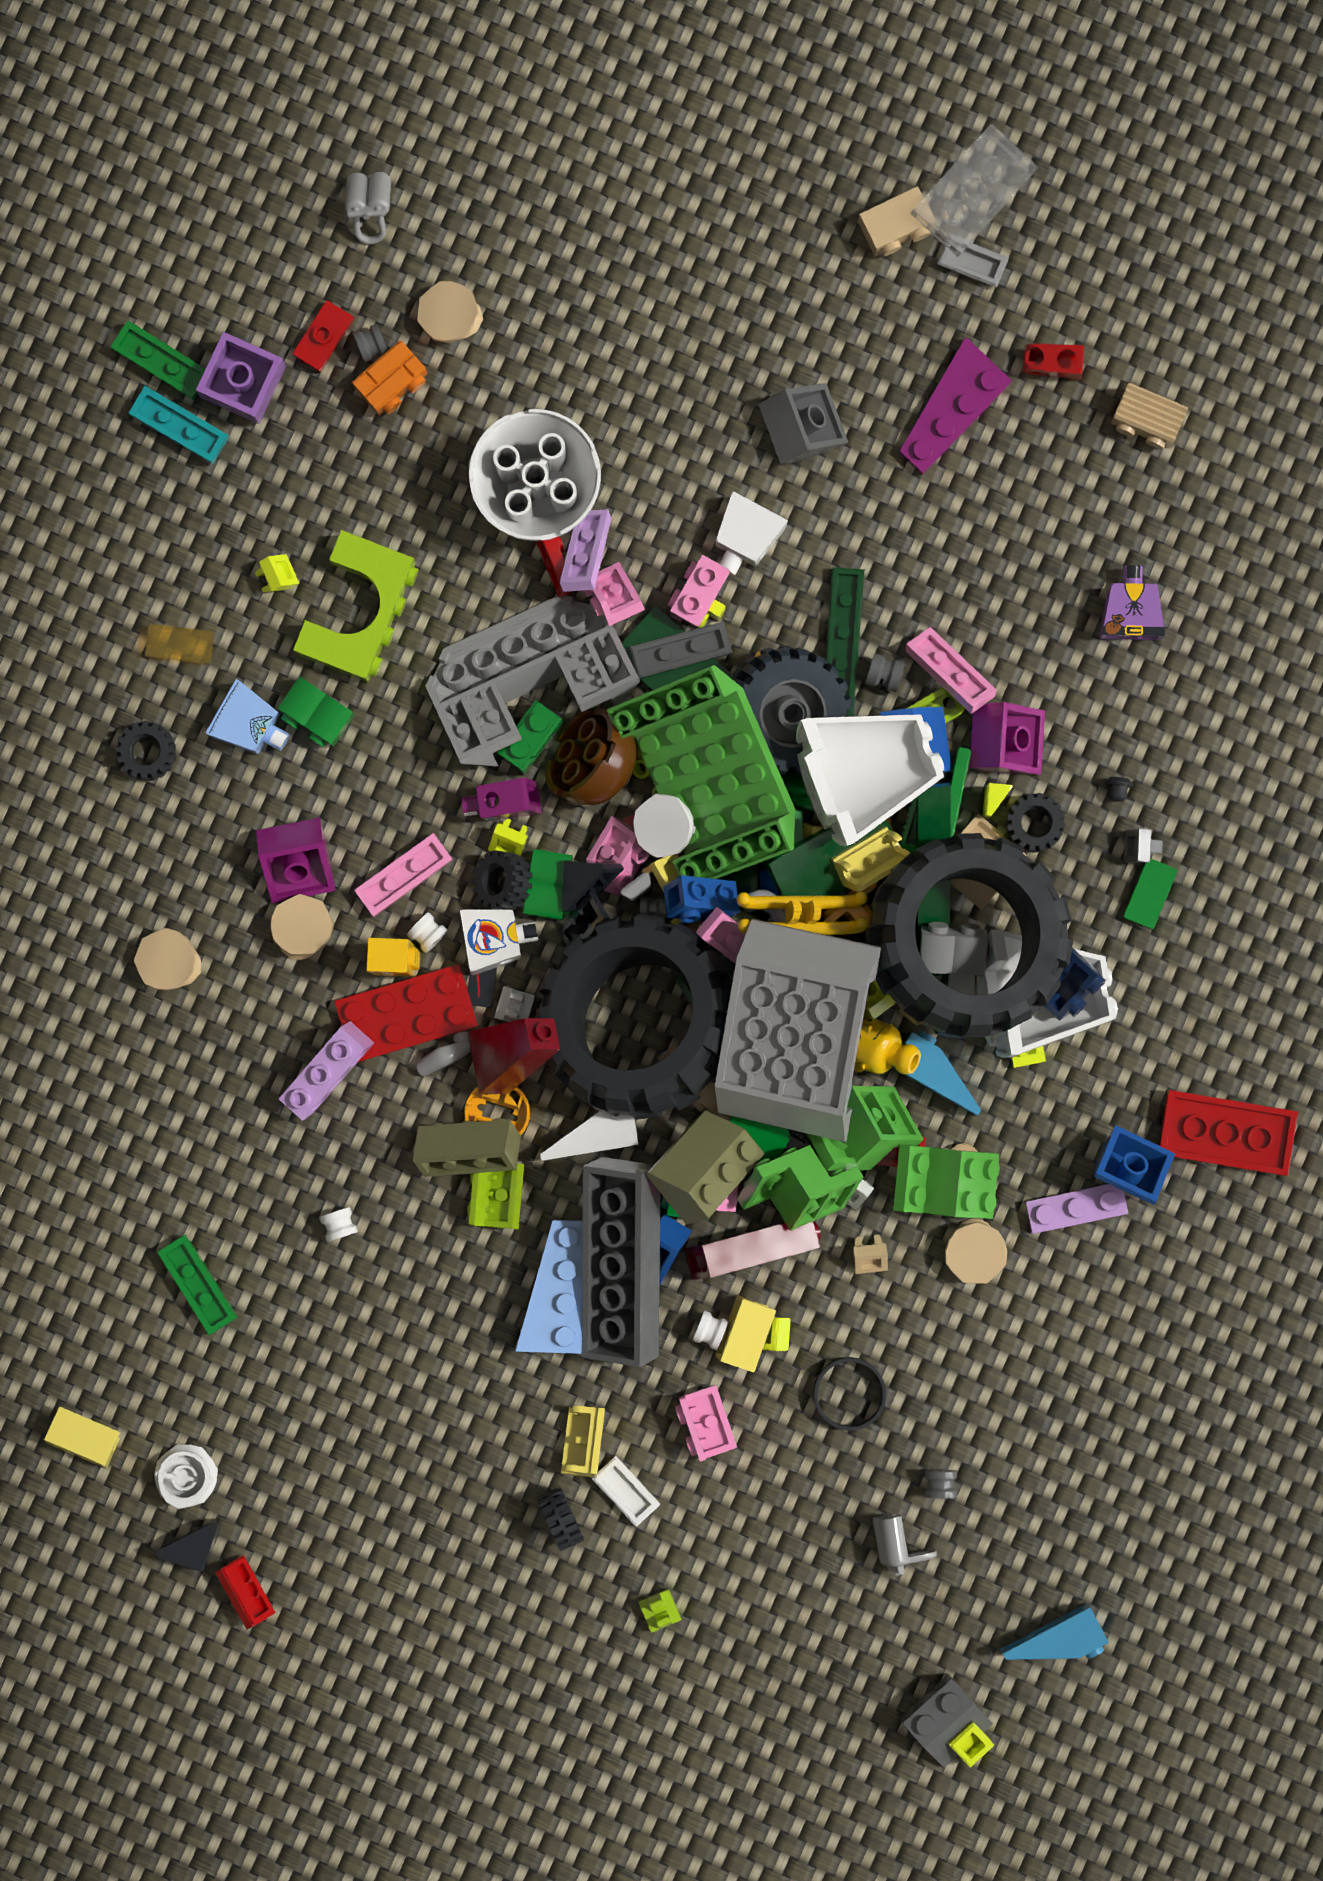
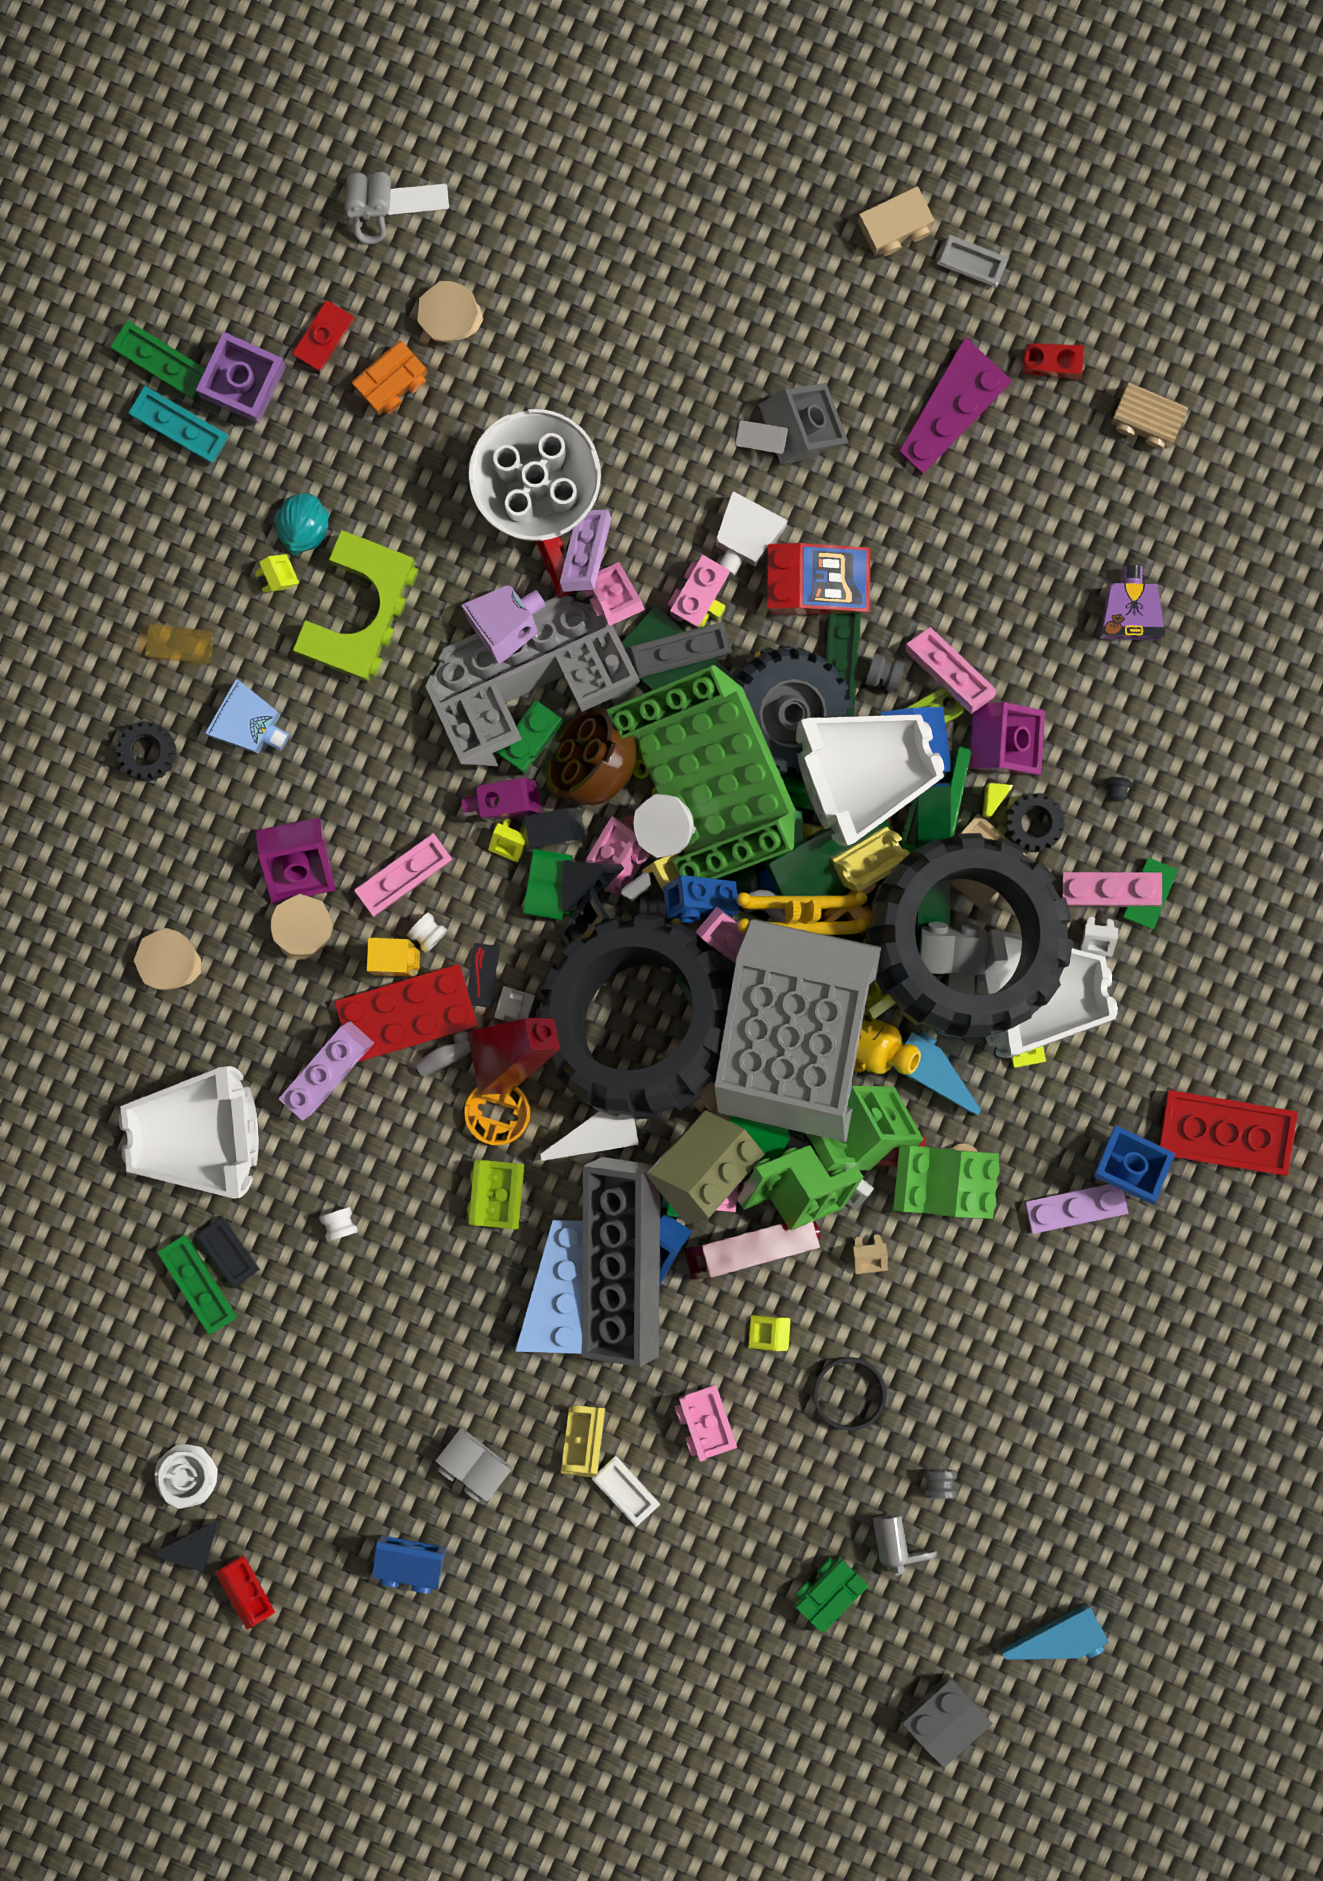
(82, 1437): light yellow hinge -> none
(195, 1134): none -> white cone
(228, 1252): none -> black tile
(301, 523): none -> teal hair
(316, 712): green brick -> none
(370, 342): dark grey wheel -> none
(408, 1563): none -> blue slope
(418, 199): none -> white sticker
(467, 1147): olive brick -> none
(473, 1465): none -> light grey brick
(494, 938): white torso -> none
(503, 620): none -> lavender torso
(516, 880): black tyre -> none
(554, 828): none -> black slope
(560, 1518): black tyre -> none
(659, 1610): lime tile -> none
(710, 1330): white wheel -> none
(745, 1334): light yellow hinge -> none
(761, 437): none -> white sticker
(818, 579): none -> slope
(830, 1593): none -> green brick
(971, 1744): neon yellow slope -> none
(974, 190): clear tile -> none
(975, 1252): tan hat -> none
(1076, 983): dark blue cylinder -> none
(1099, 939): none -> white tile
(1113, 889): none -> bright pink plate
(1140, 846): tile -> none

